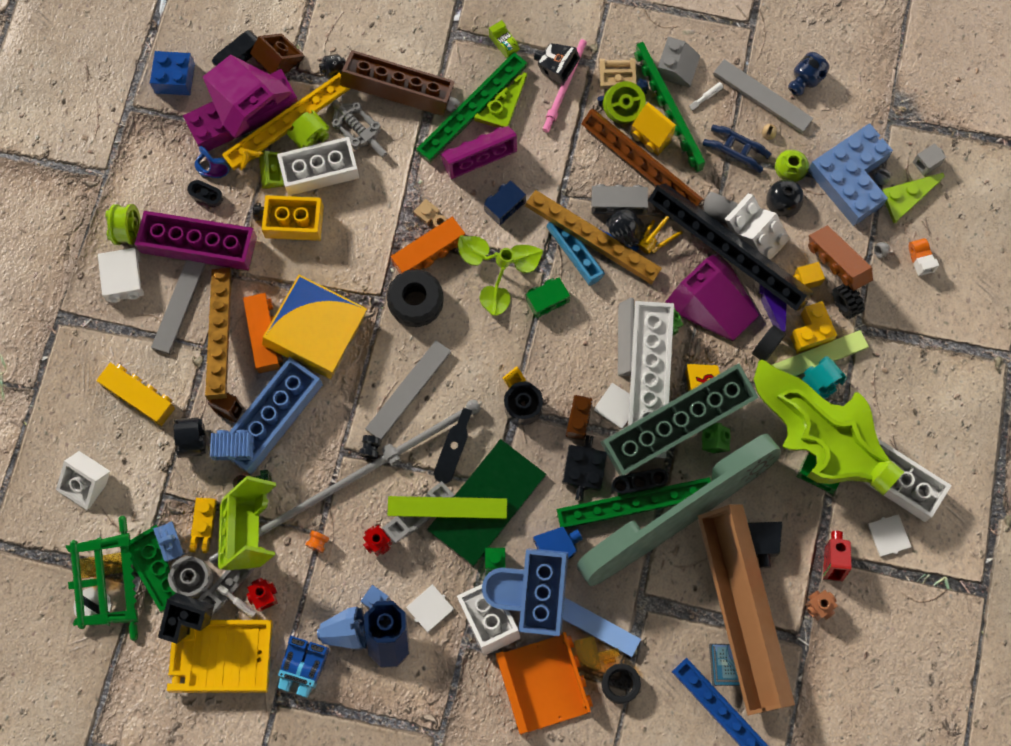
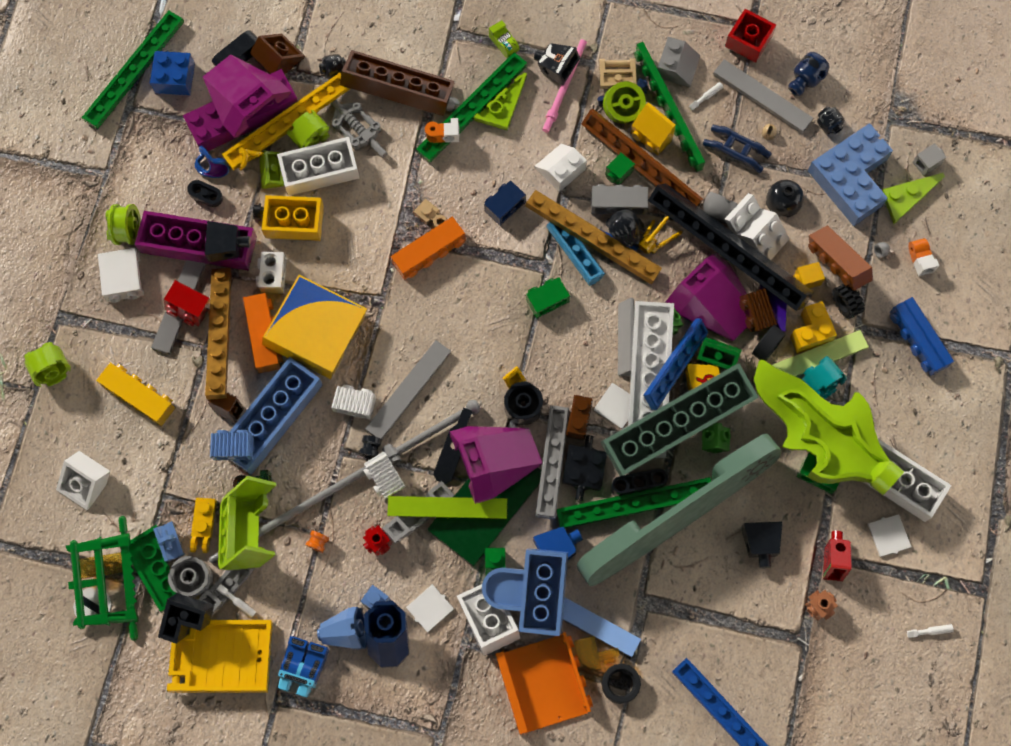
(47, 365): none -> lime brick
(132, 70): none -> green plate
(186, 304): none -> red brick
(189, 437): black brick -> none
(224, 241): none -> black torso
(265, 600): red brick -> none
(274, 272): none -> white brick
(354, 402): none -> white brick
(384, 475): none -> white brick
(410, 282): black tyre -> none
(443, 132): none -> leg
(479, 152): magenta slope -> none
(495, 458): none -> magenta wedge
(525, 259): lime plant -> none
(552, 462): none -> light grey tile
(561, 166): none -> white slope
(619, 169): none -> green brick
(675, 364): none -> blue tile
(719, 353): none -> green brick
(722, 666): piece -> none
(745, 610): medium nougat piece -> none
(750, 35): none -> red brick
(757, 310): none -> reddish brown brick
(787, 171): lime piece -> none
(830, 120): none -> black head
(882, 177): light grey hinge -> none
(921, 336): none -> blue brick
(931, 631): none -> white piece

